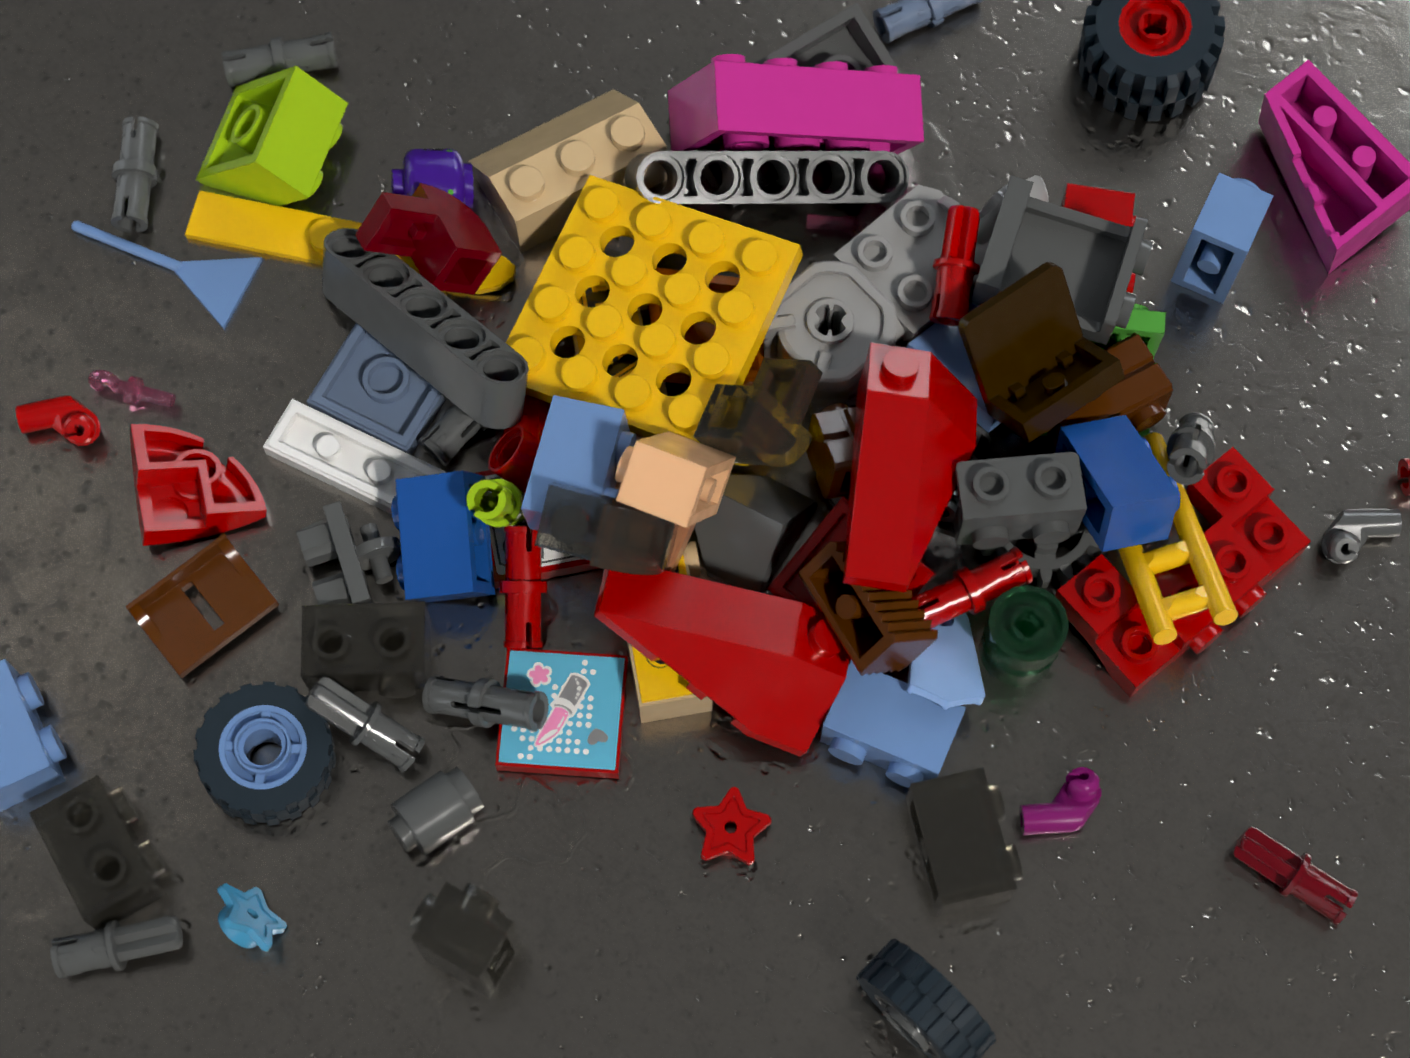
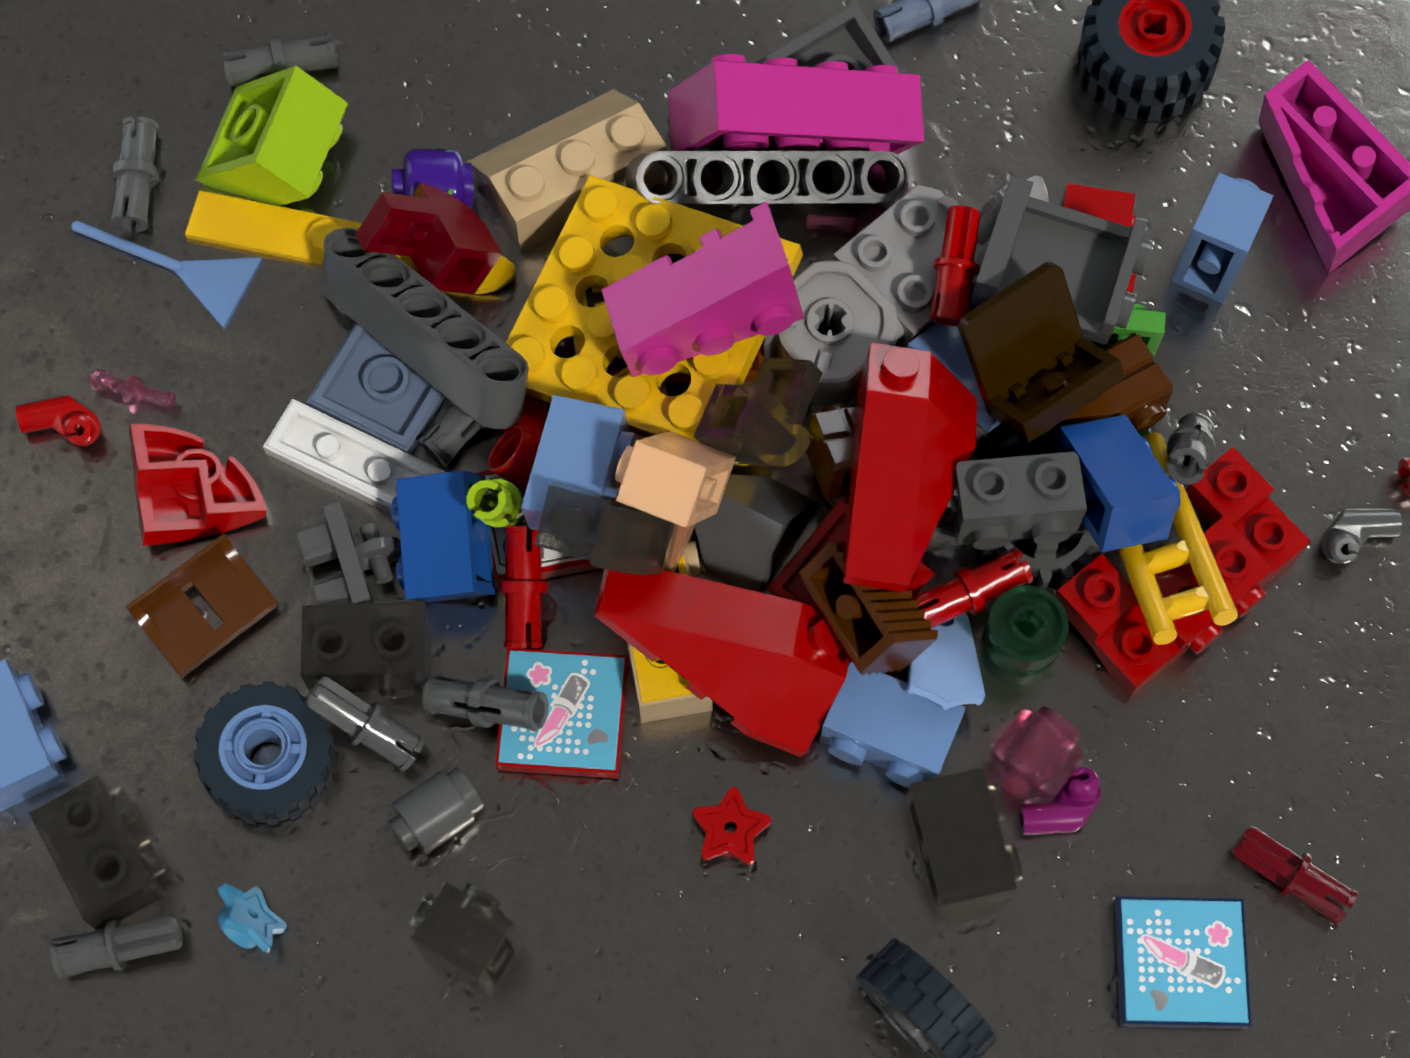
(706, 299): none -> dark pink wedge
(1037, 753): none -> clear pink head
(1182, 963): none -> medium azure tile

